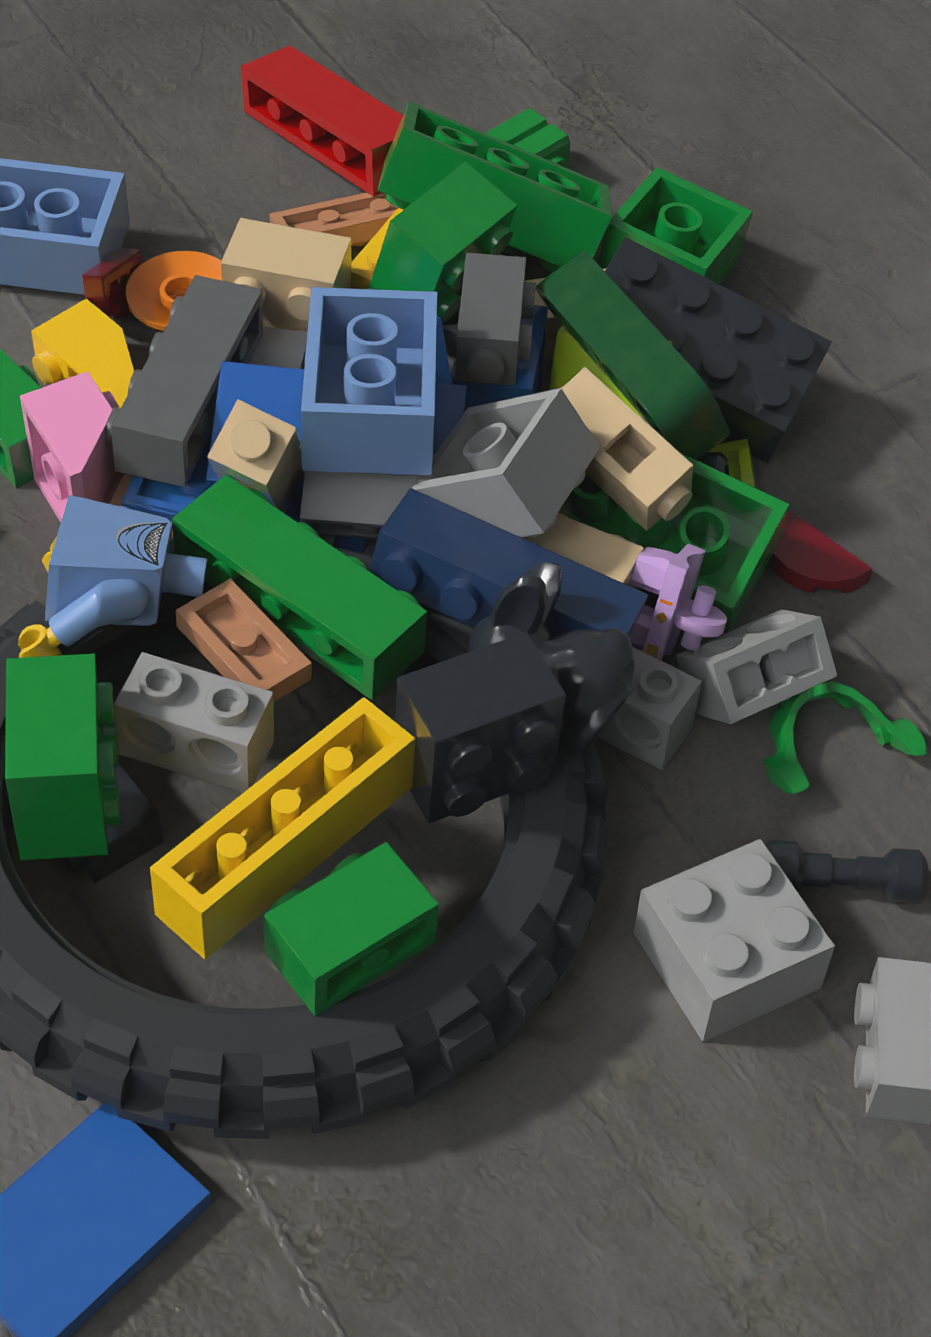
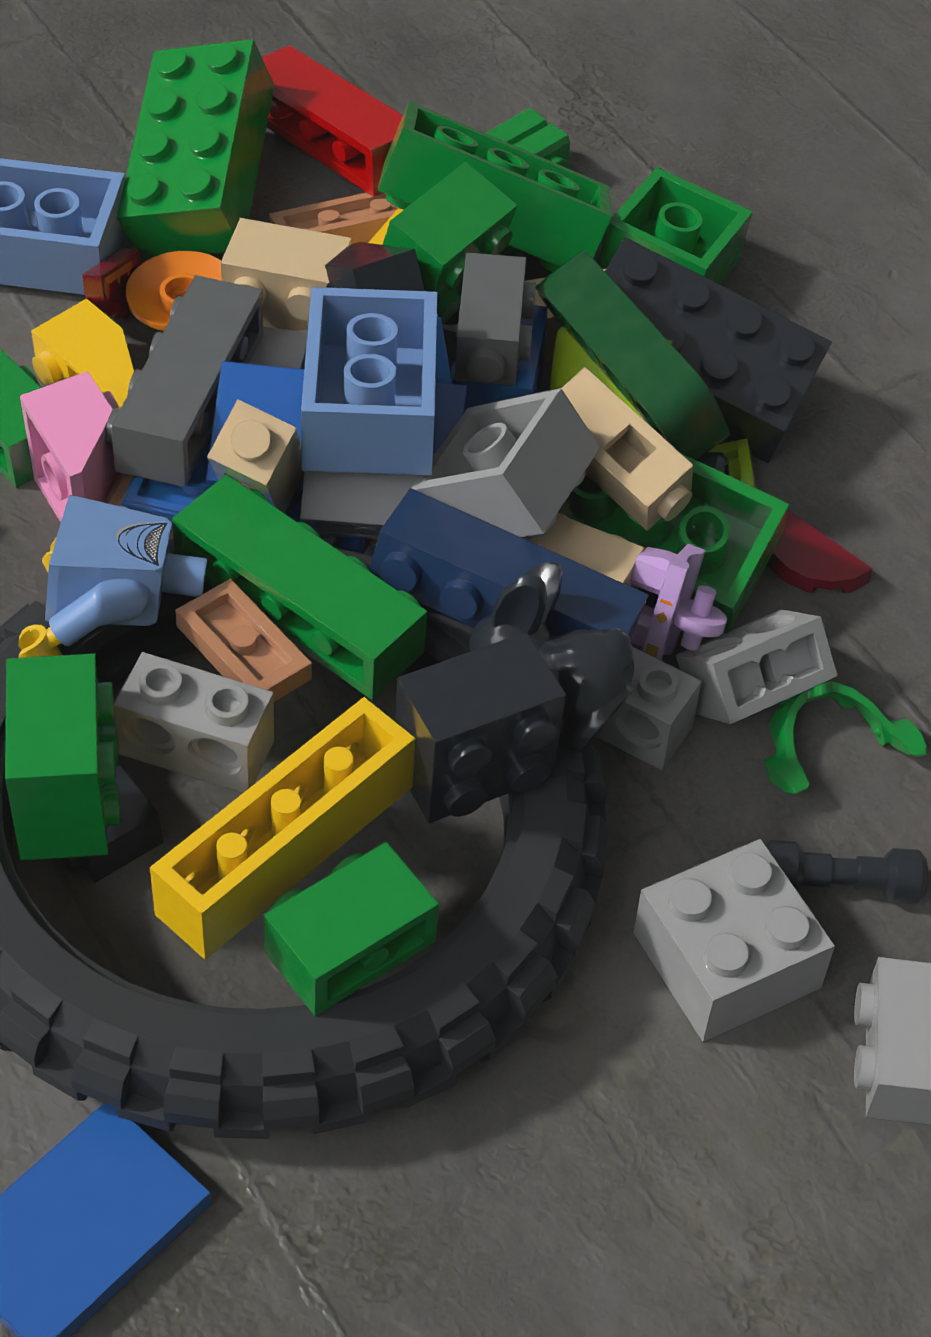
(196, 148): none -> green brick
(375, 268): none -> black slope

